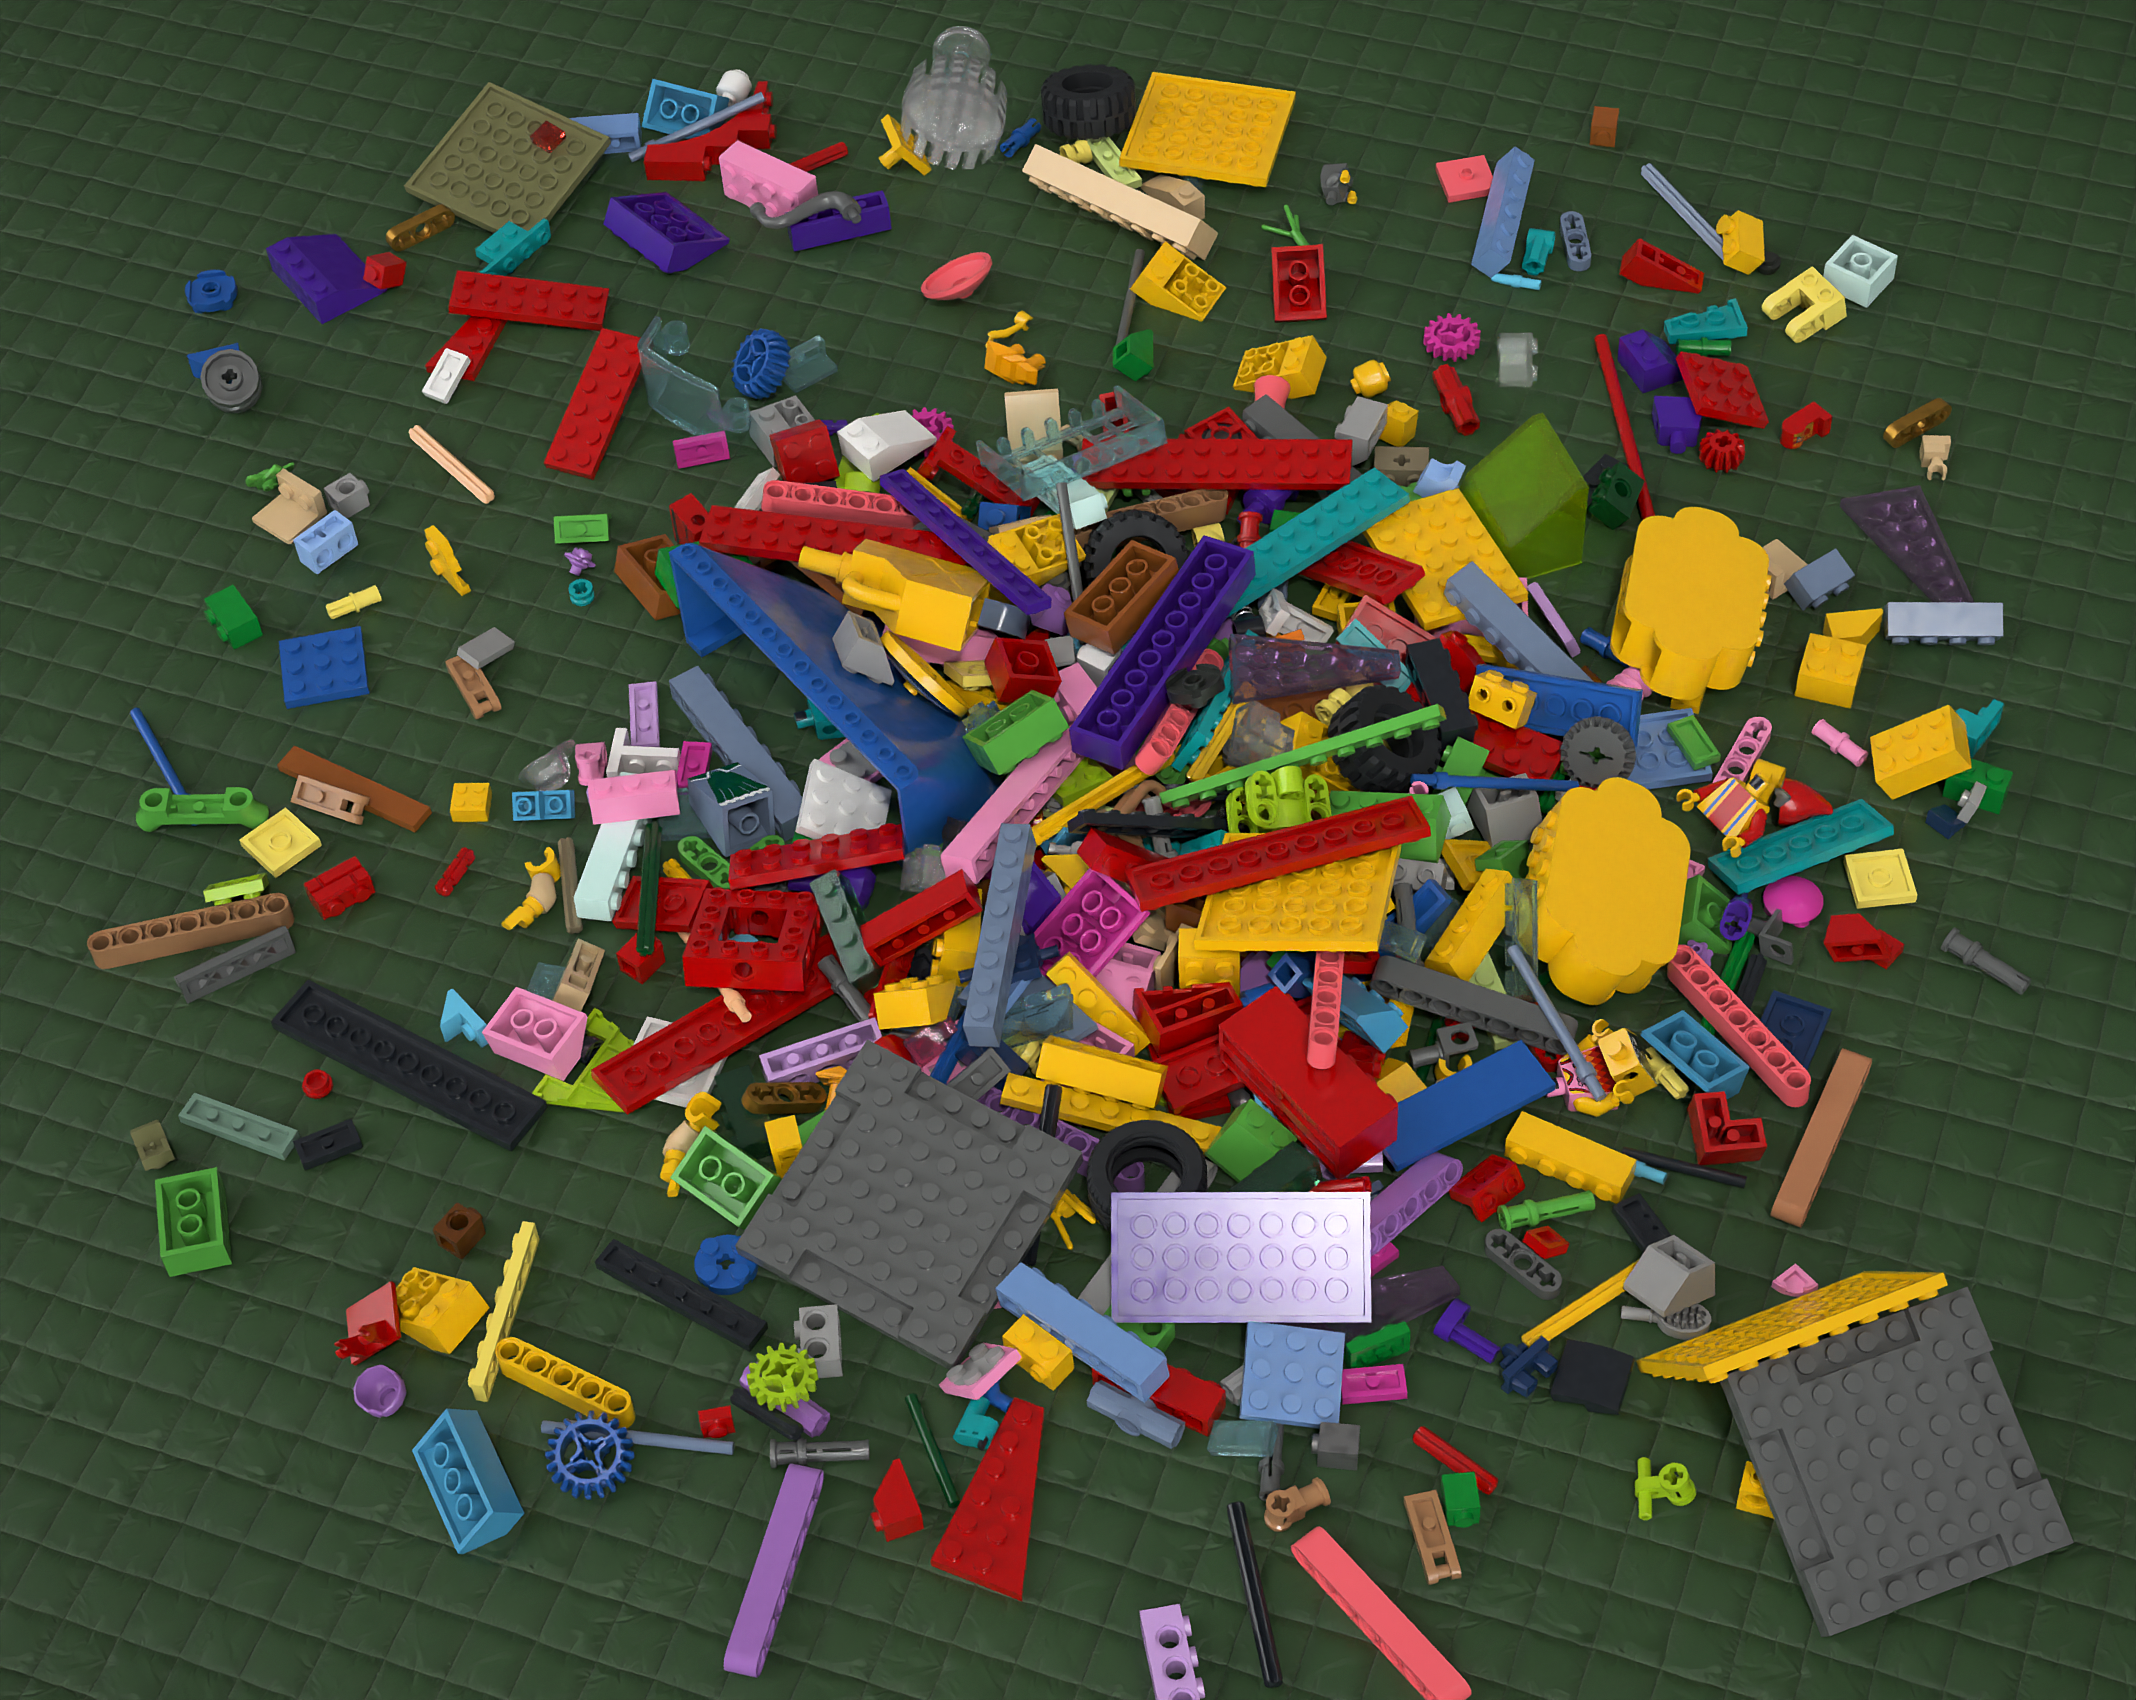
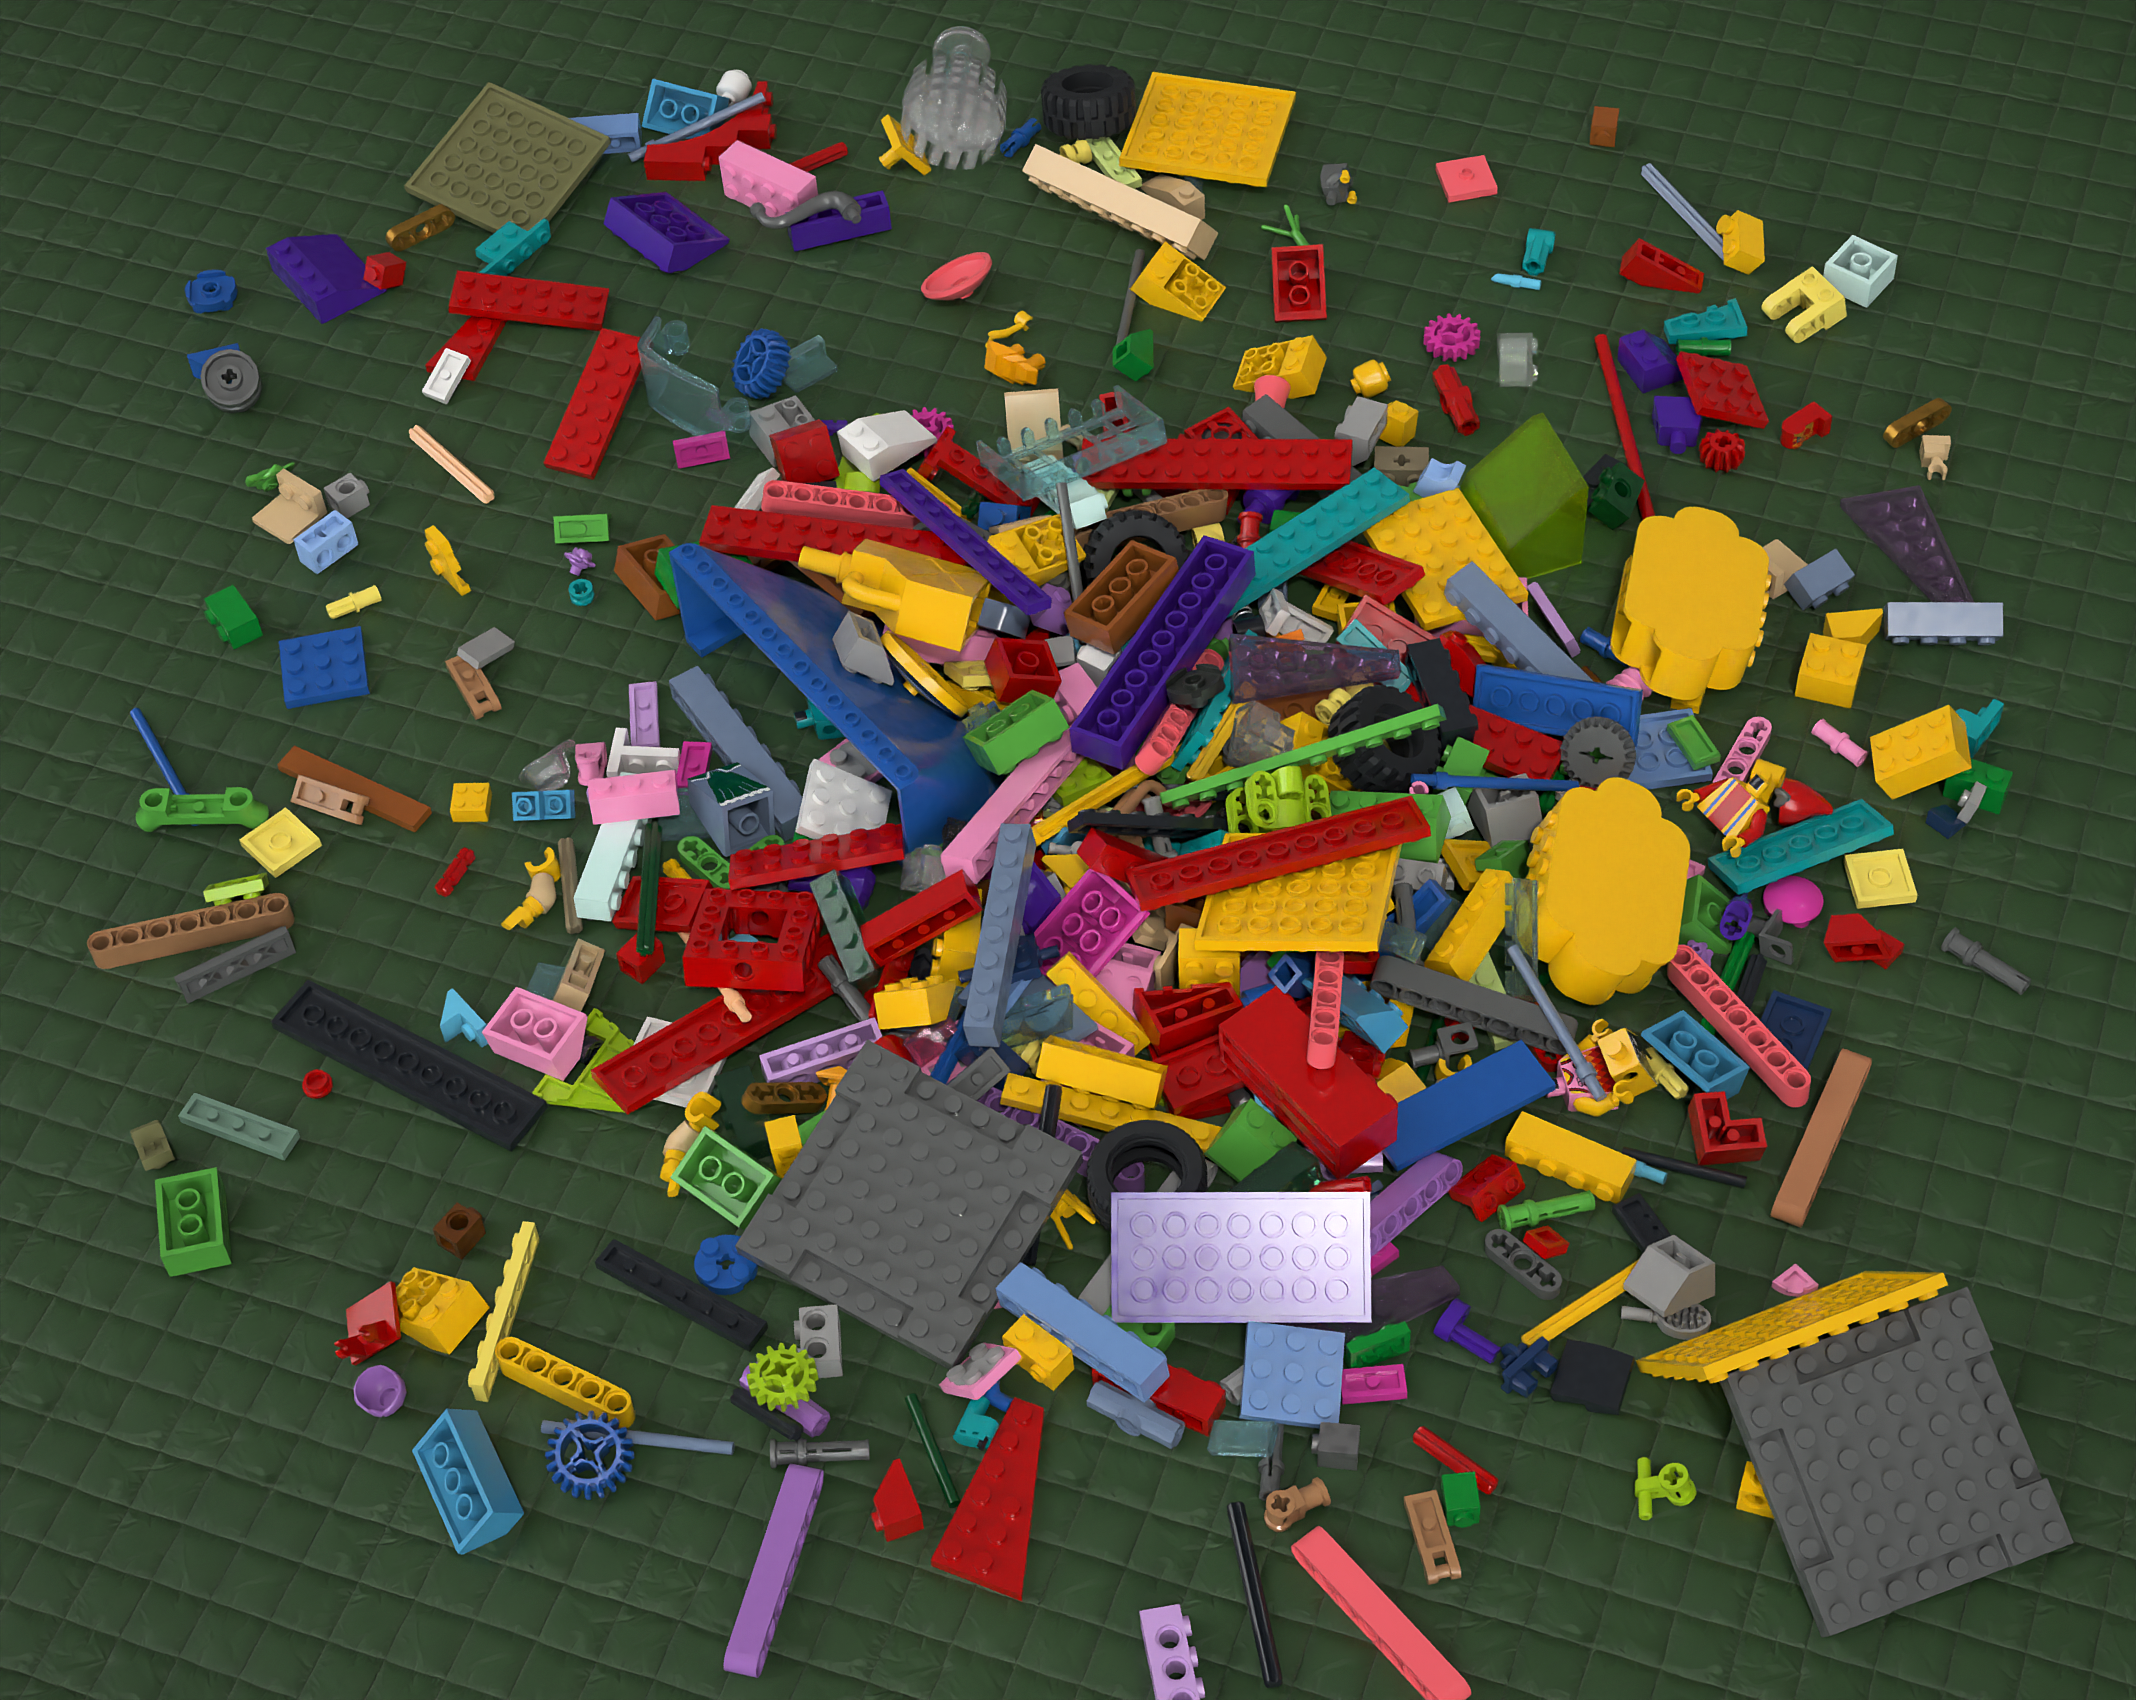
(328, 1144): black plate -> none
(339, 888): red brick -> none
(548, 136): clear red plate -> none
(687, 519): red torso -> none
(716, 1422): red plate -> none
(1501, 699): yellow brick -> none
(1503, 212): medium blue brick -> none
(1572, 249): sand blue beam -> none
(1770, 265): pearl dark grey plate -> none

